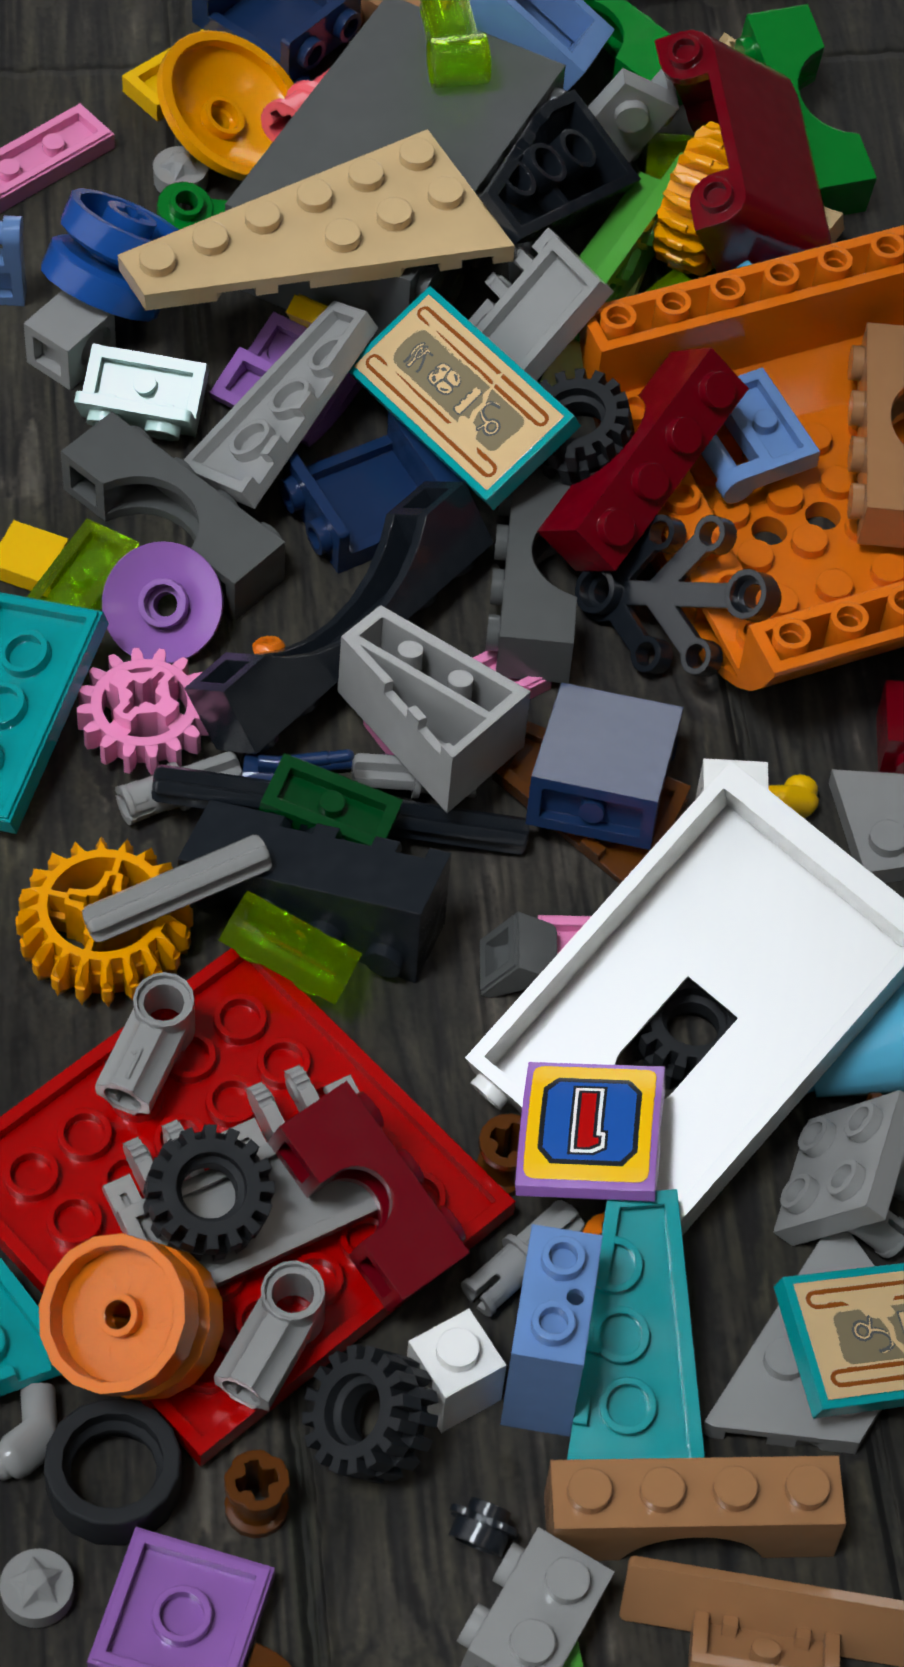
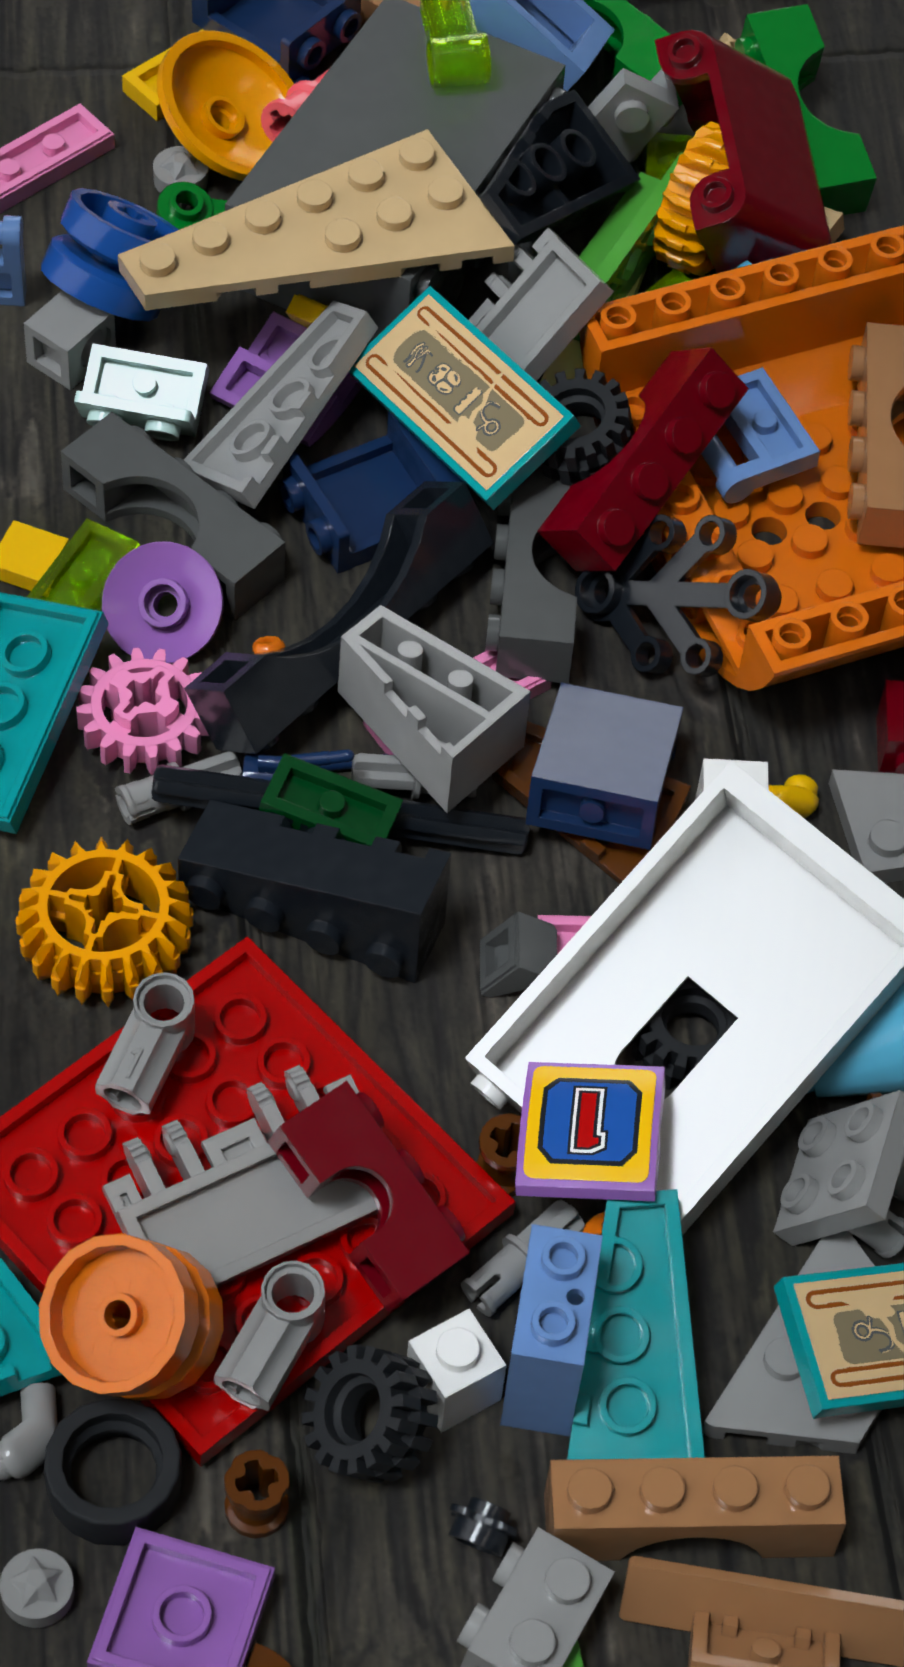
(176, 888): light grey axle -> none
(218, 1152): black tyre -> none
(290, 947): clear neon green plate -> none

